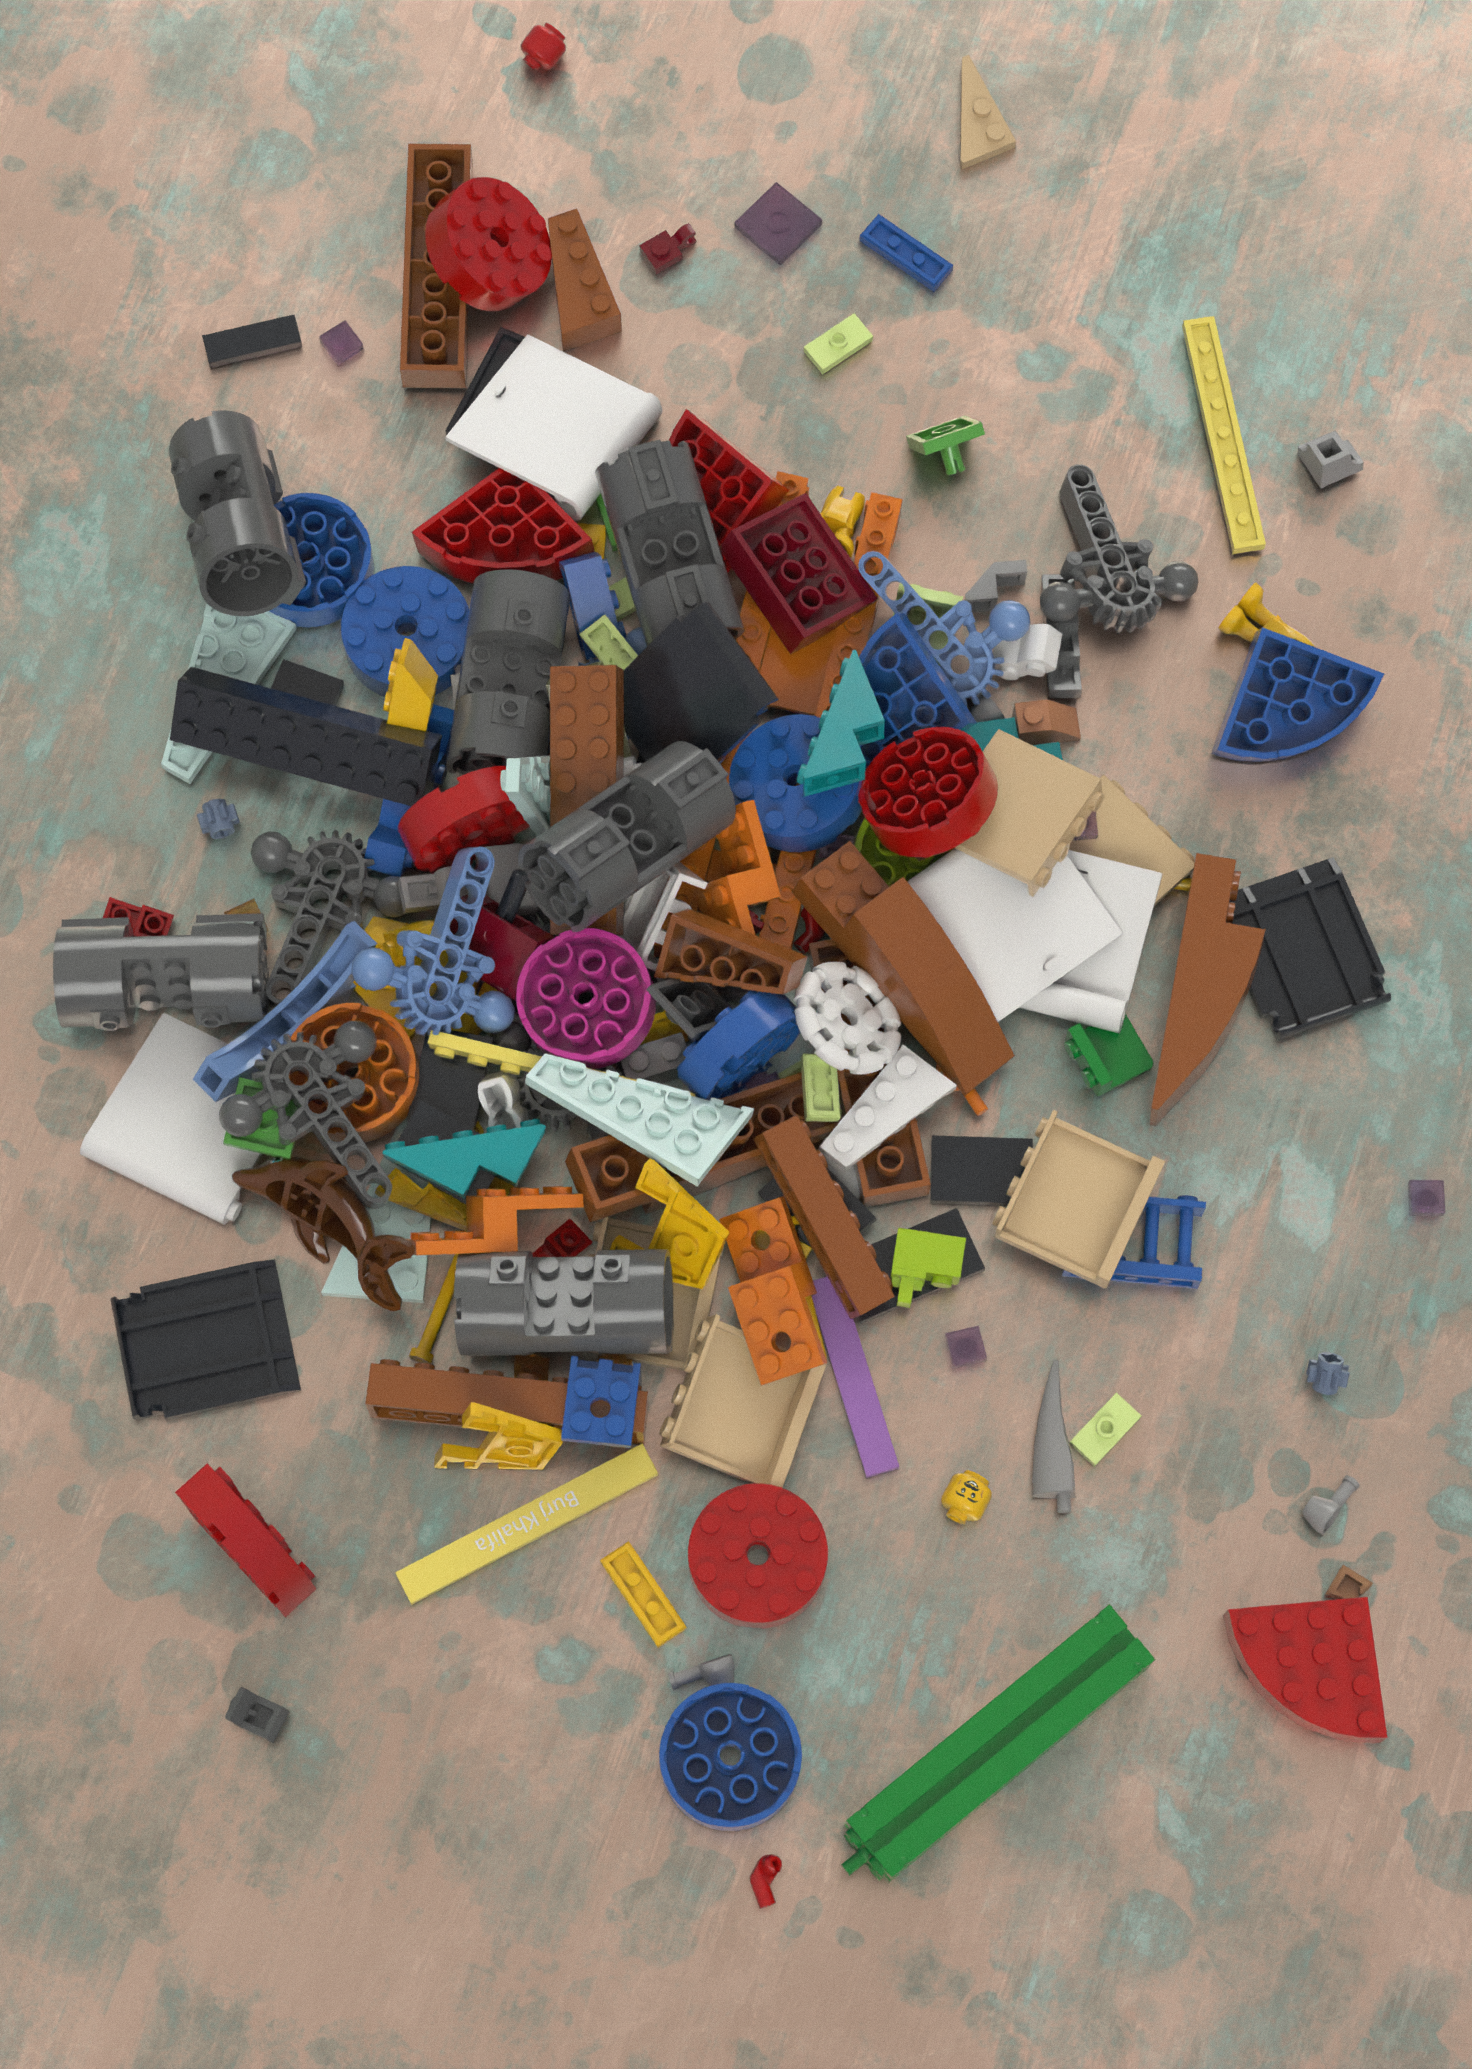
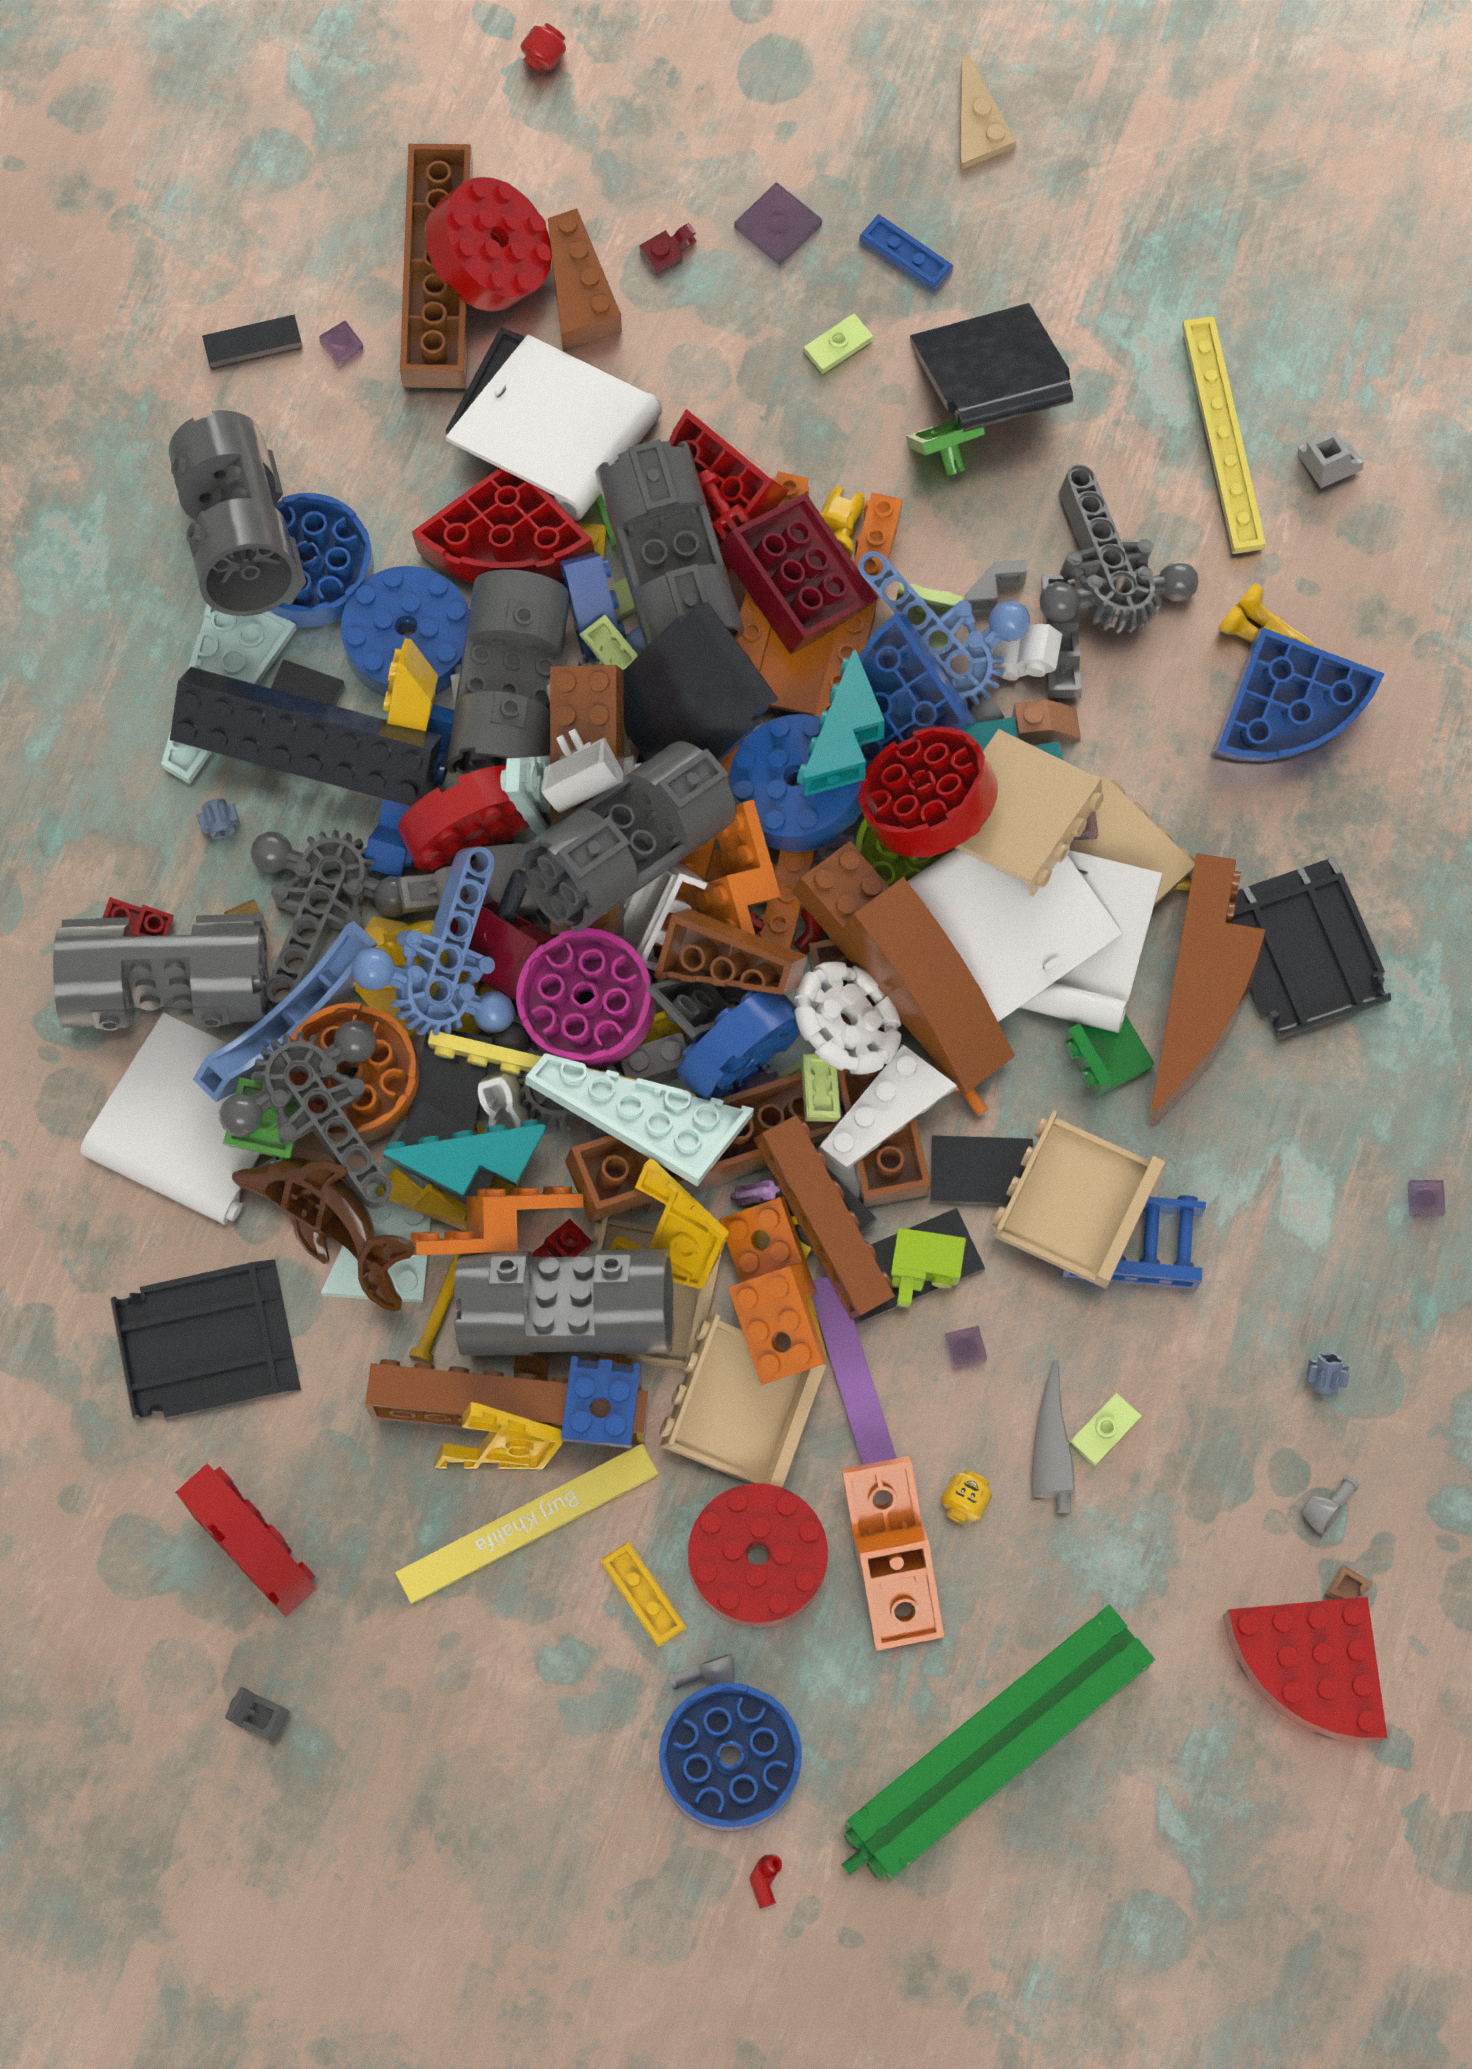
(580, 773): none -> white piece
(728, 515): none -> red hinge
(755, 1192): none -> lavender axle
(893, 1553): none -> orange bracket
(994, 367): none -> black piece

